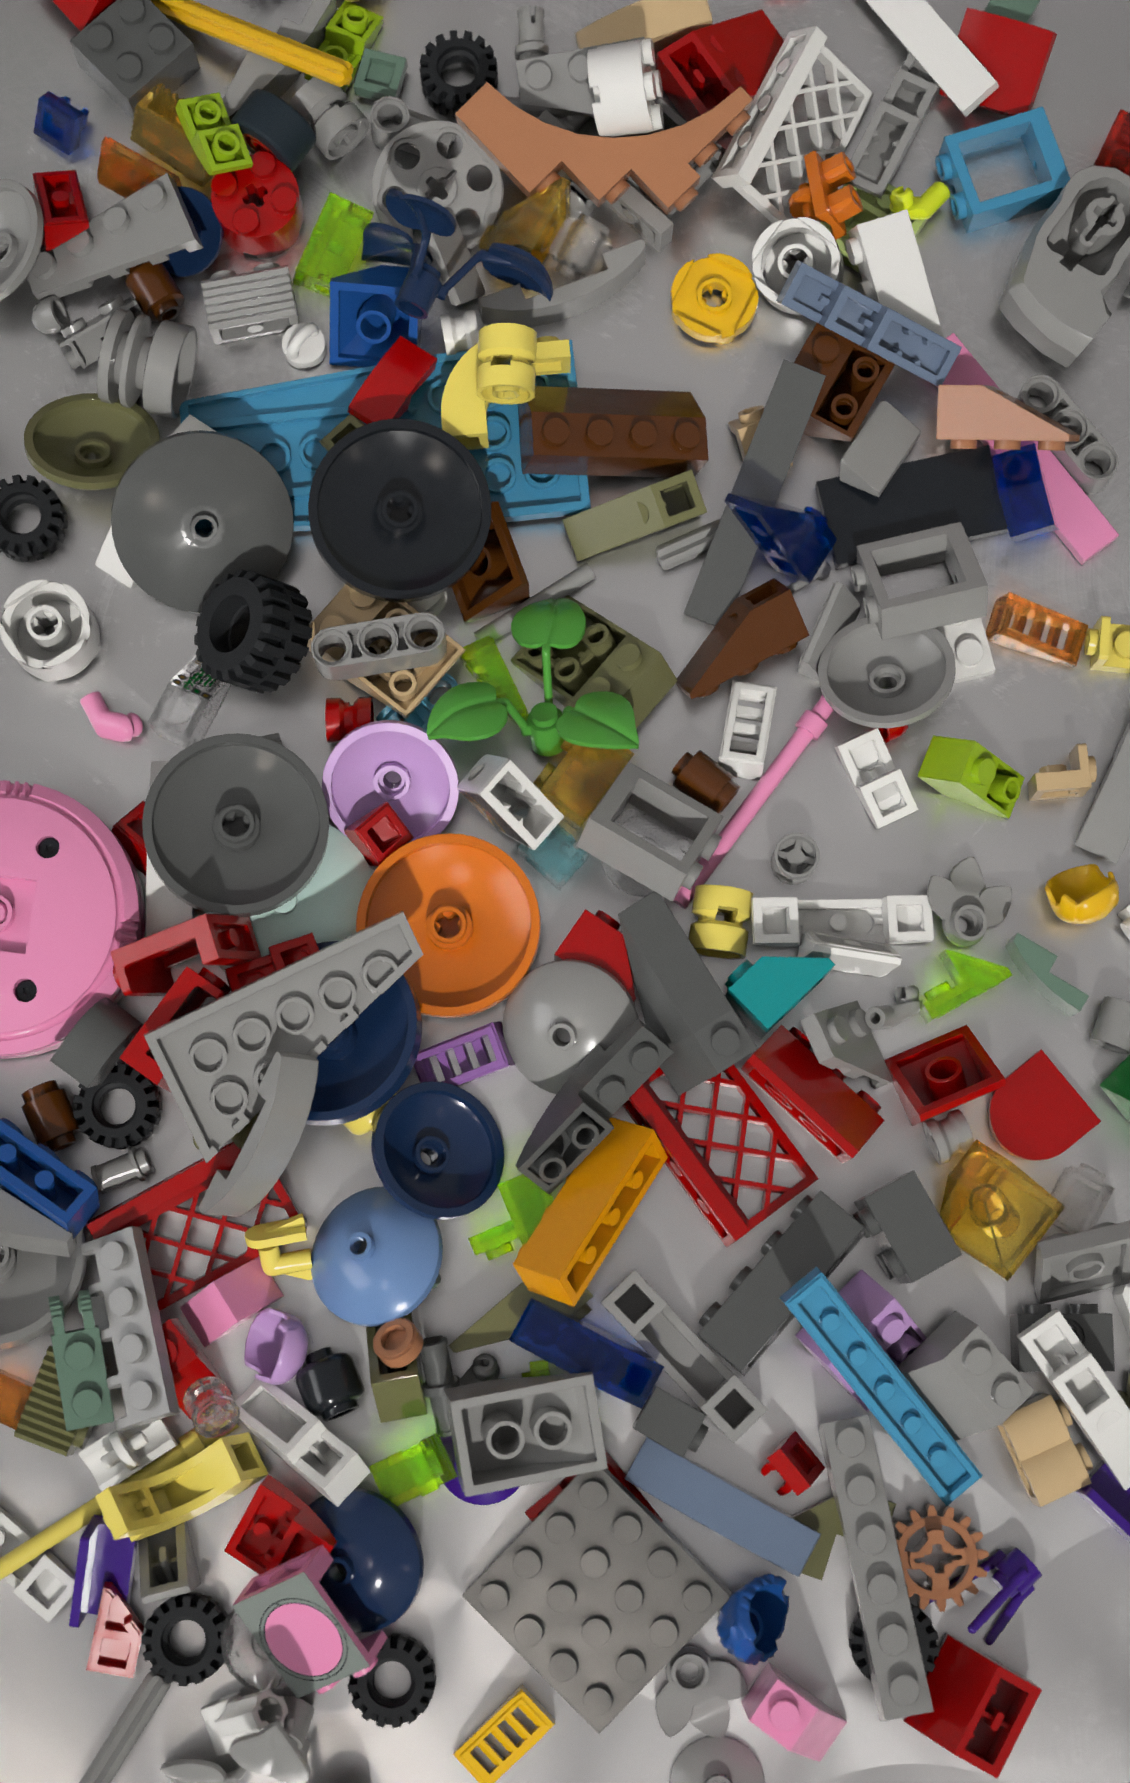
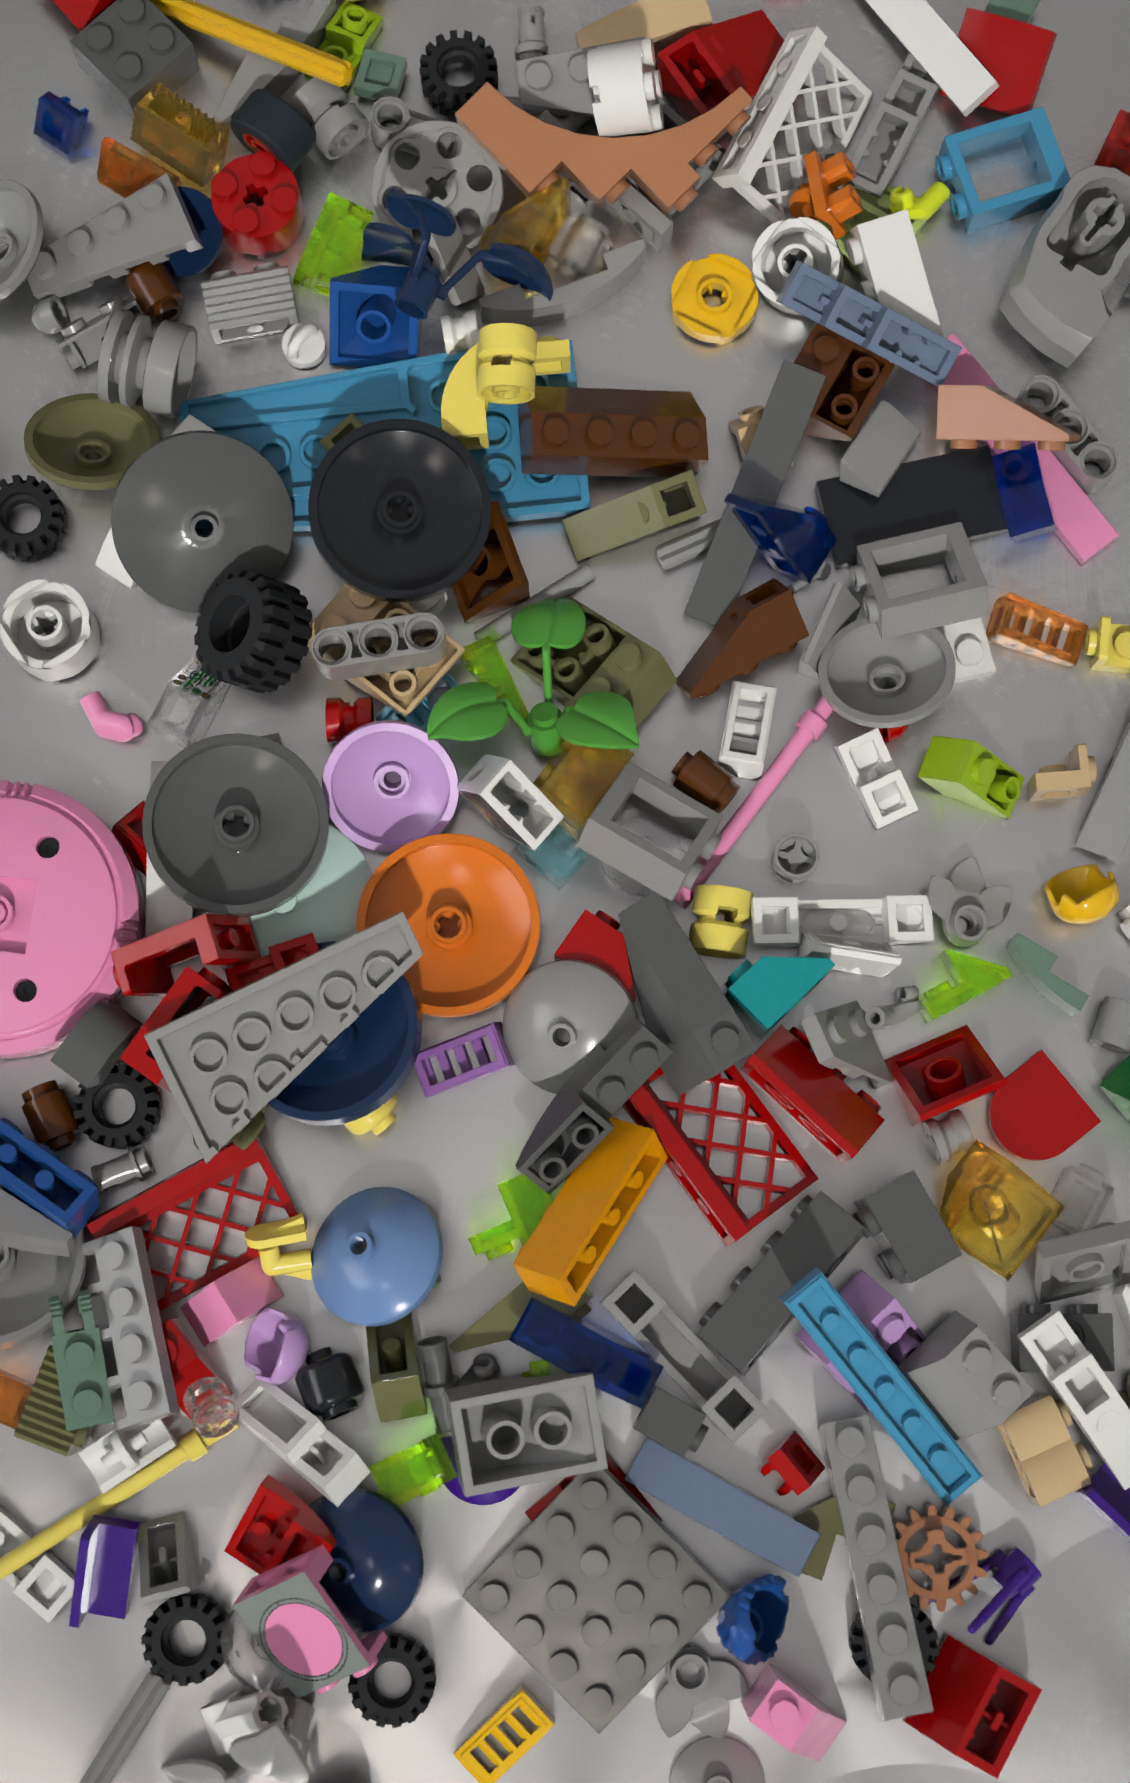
(61, 206): red slope -> none
(115, 1636): tile -> none
(183, 1491): light yellow arch -> none
(212, 135): lime slope -> none
(288, 1095): light grey slope -> none
(378, 834): red slope -> none
(392, 382): red slope -> none
(398, 1342): nougat tile -> none
(455, 1135): dark blue dish -> none

